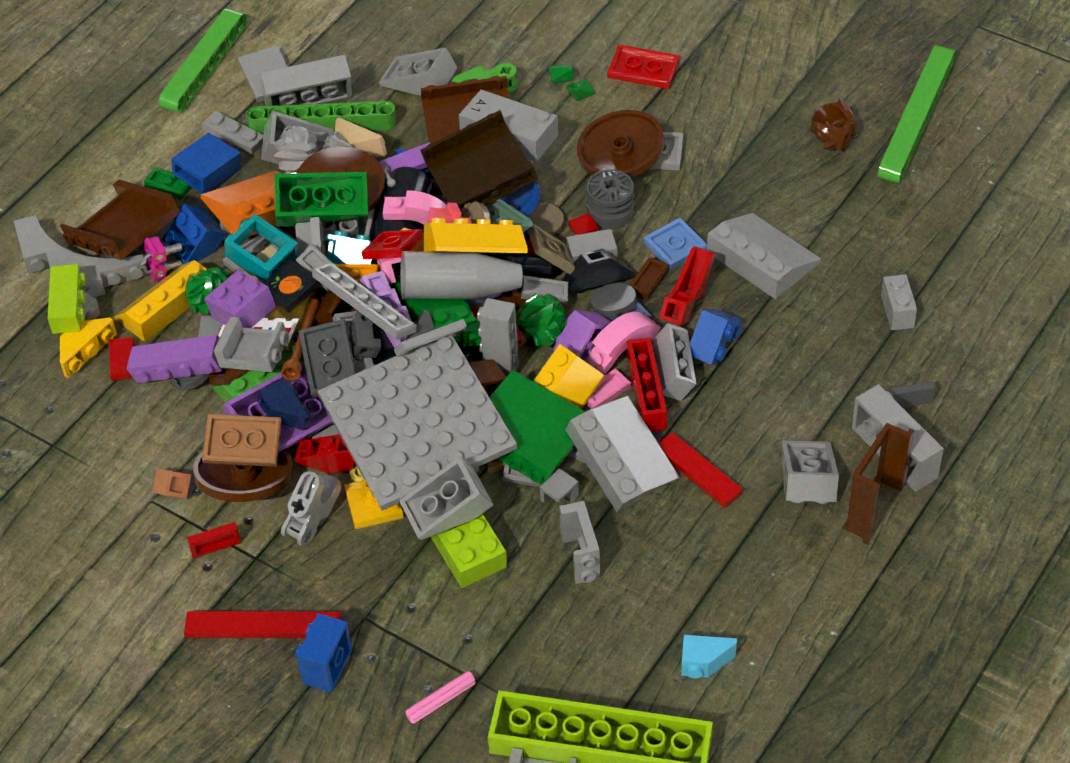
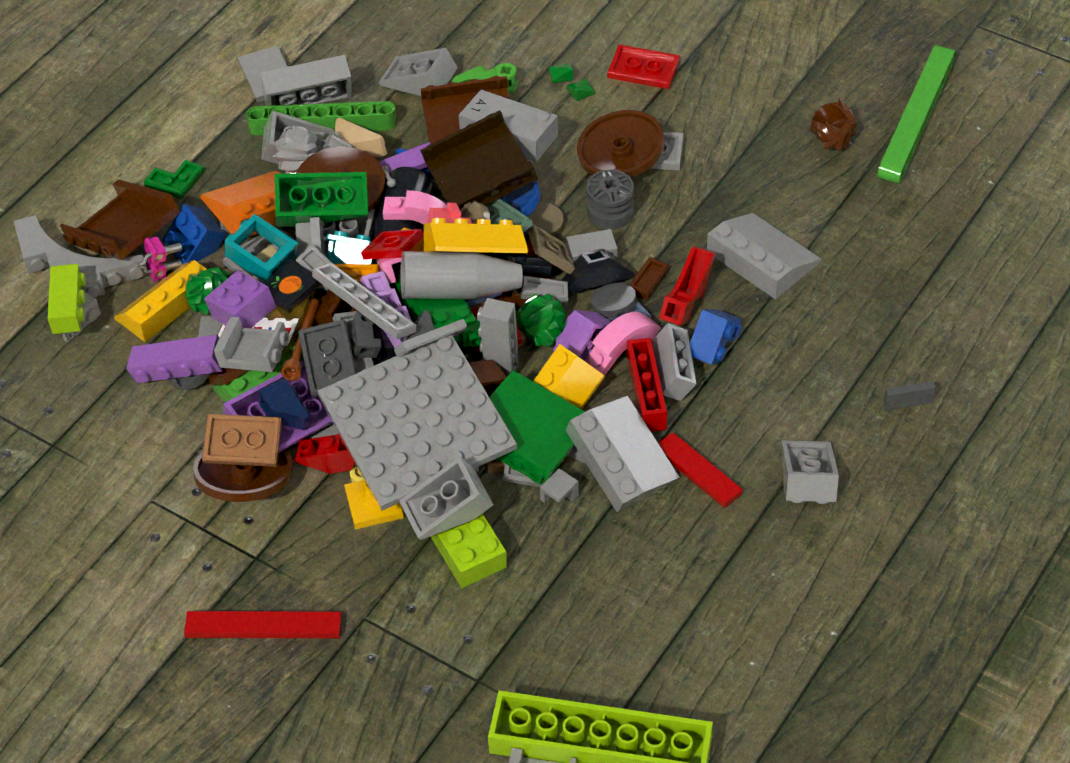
(81, 346): yellow slope -> none
(119, 356): red tile -> none
(171, 483): nougat panel -> none
(202, 60): bright green beam -> none
(206, 163): blue brick -> none
(214, 540): red tile -> none
(233, 132): light grey plate -> none
(309, 505): light grey piece -> none
(324, 652): blue brick -> none
(440, 697): bright pink axle -> none
(577, 526): light grey panel -> none
(583, 225): red tile -> none
(611, 387): bright pink tile -> none
(673, 243): medium blue tile -> none
(706, 655): medium azure slope -> none
(876, 409): light grey brick -> none
(892, 471): reddish brown piece -> none
(898, 302): light grey brick -> none

